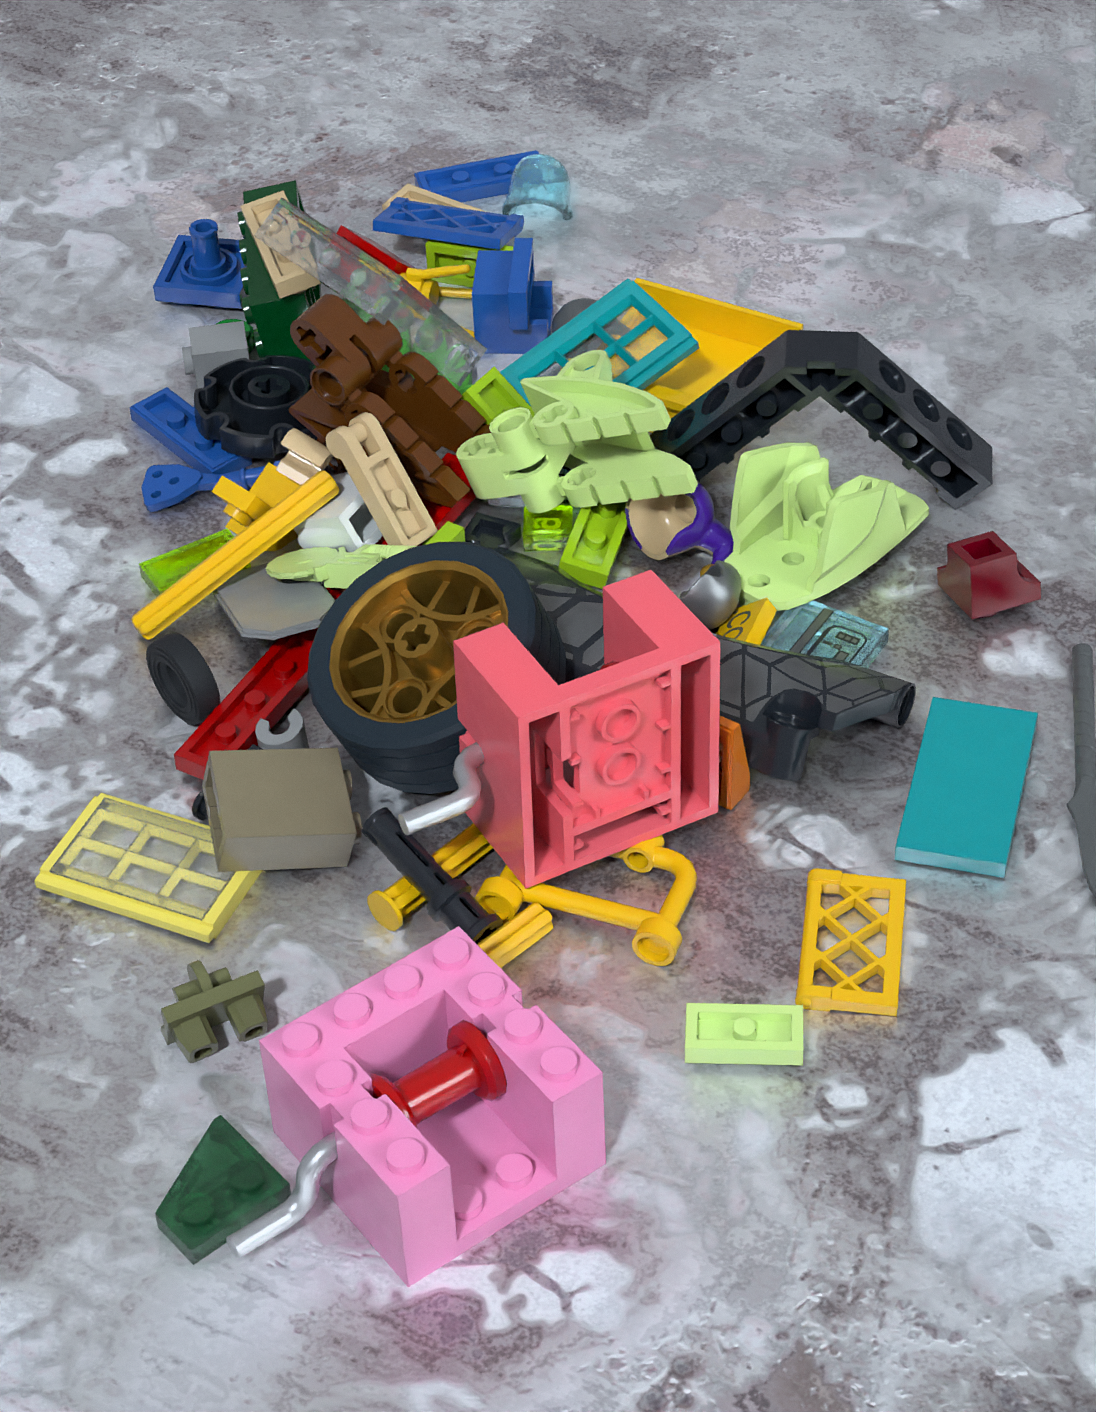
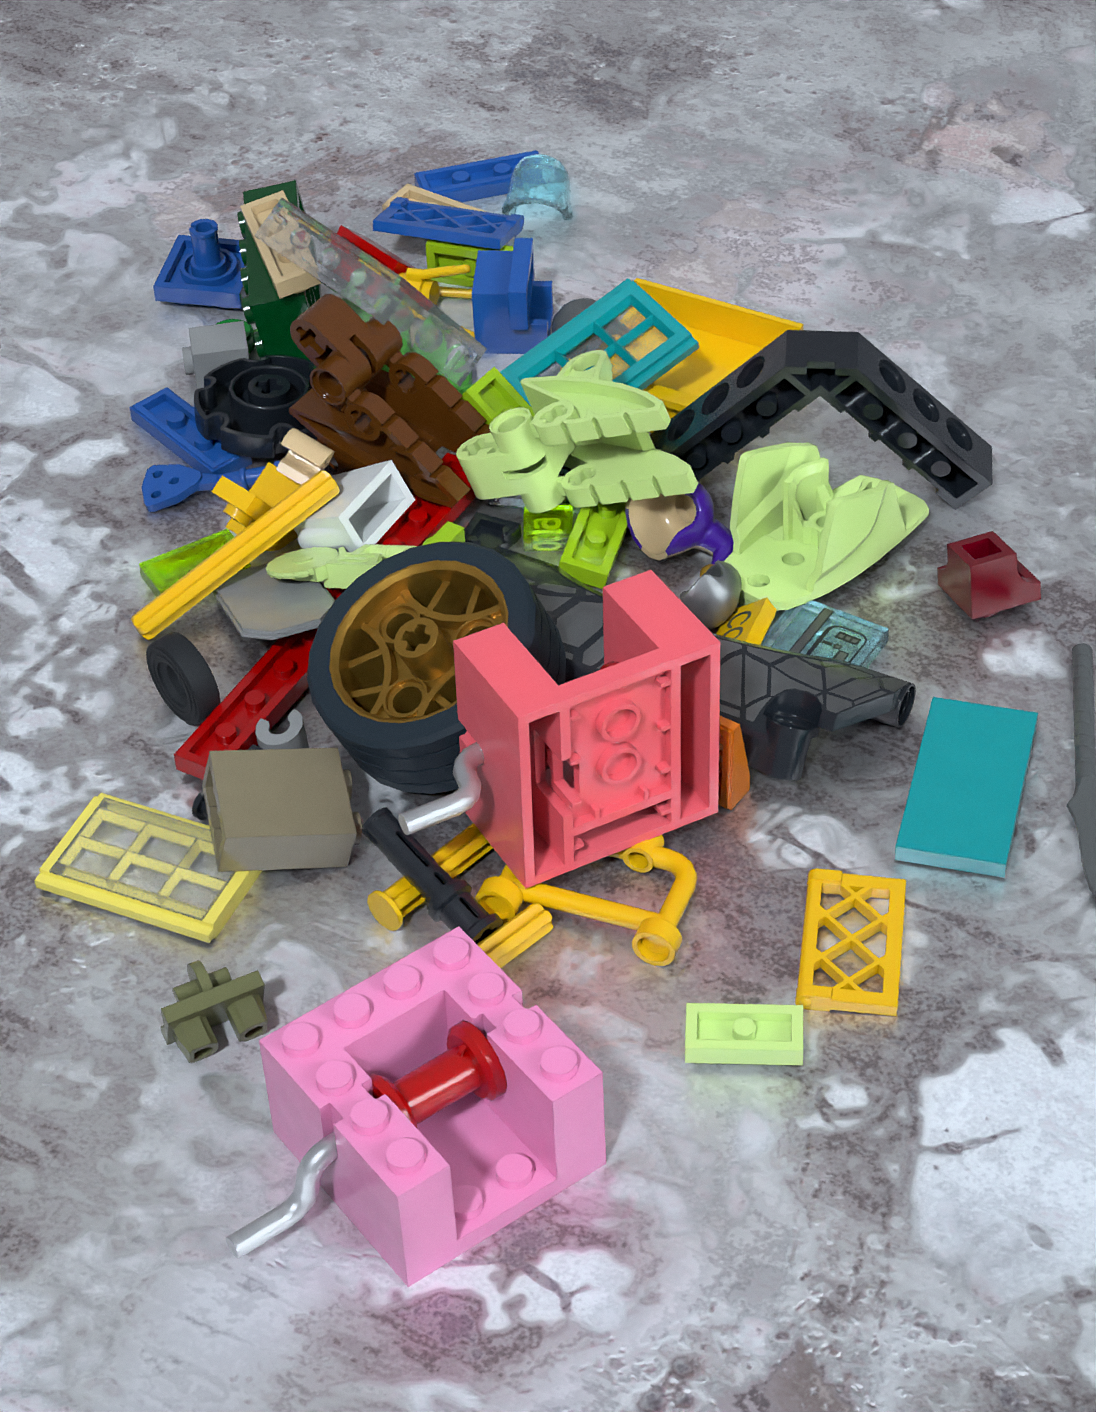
(218, 1192): clear green wing -> none
(381, 481): tan plate -> none

